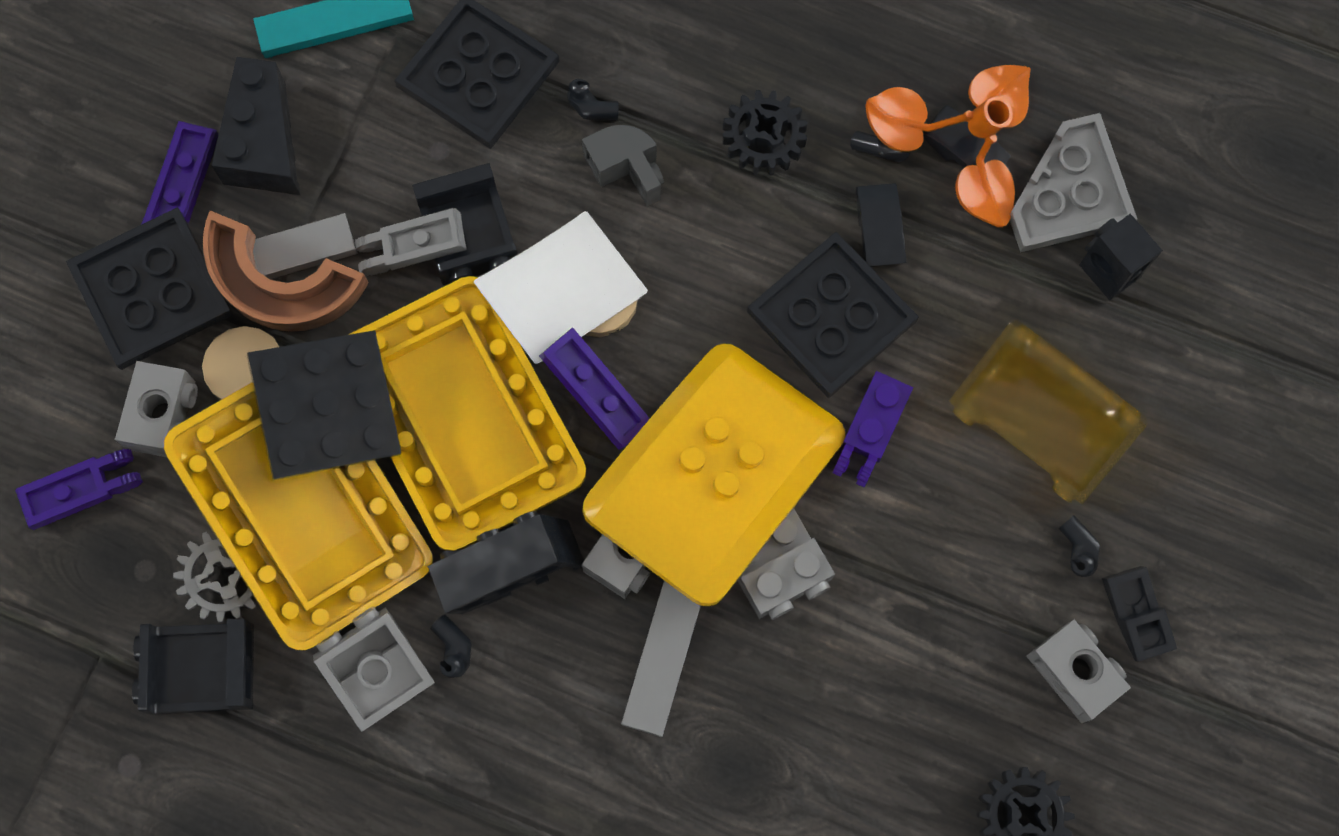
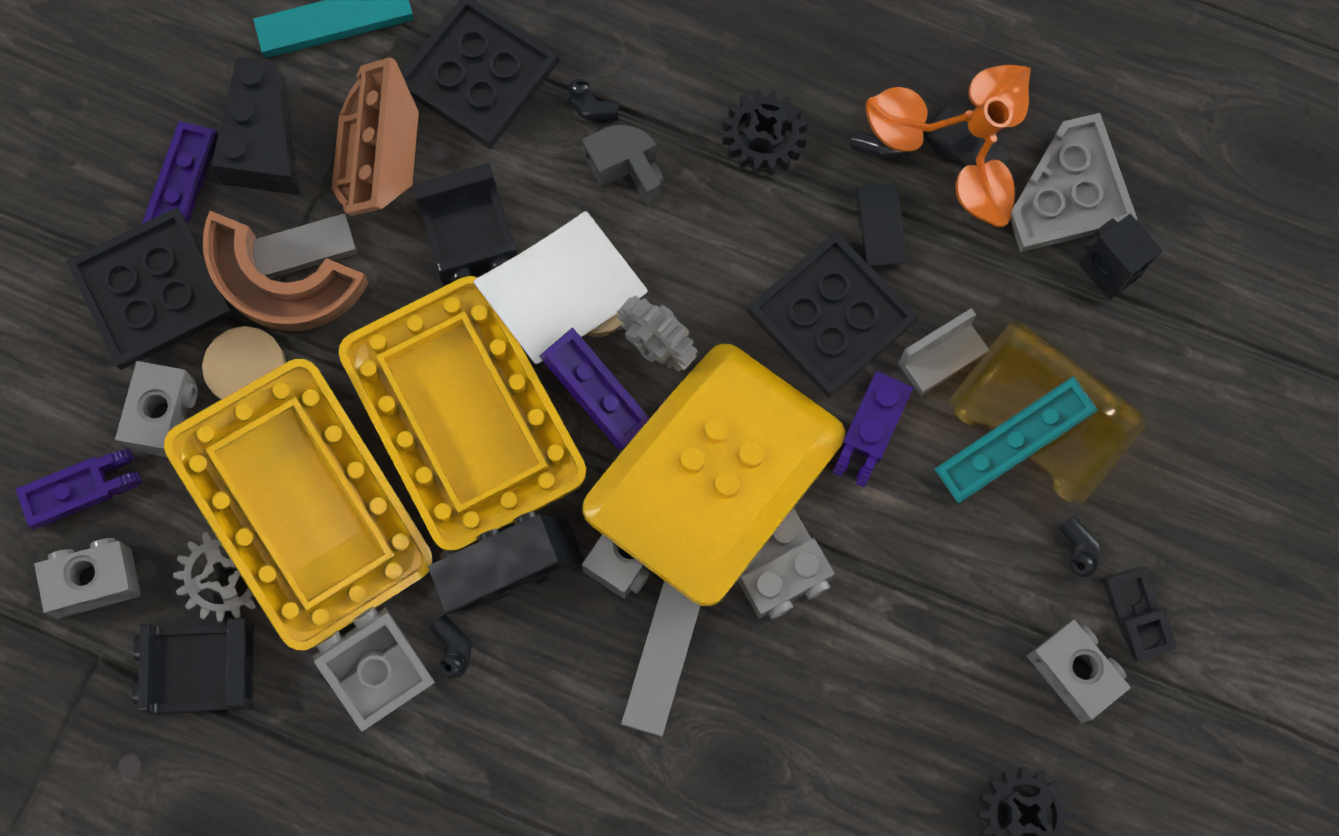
(113, 579): none -> light grey brick
(323, 404): black plate -> none
(375, 140): none -> nougat wedge
(413, 242): light grey hinge -> none
(657, 333): none -> light grey gear
(943, 353): none -> light grey panel
(1016, 439): none -> teal tile

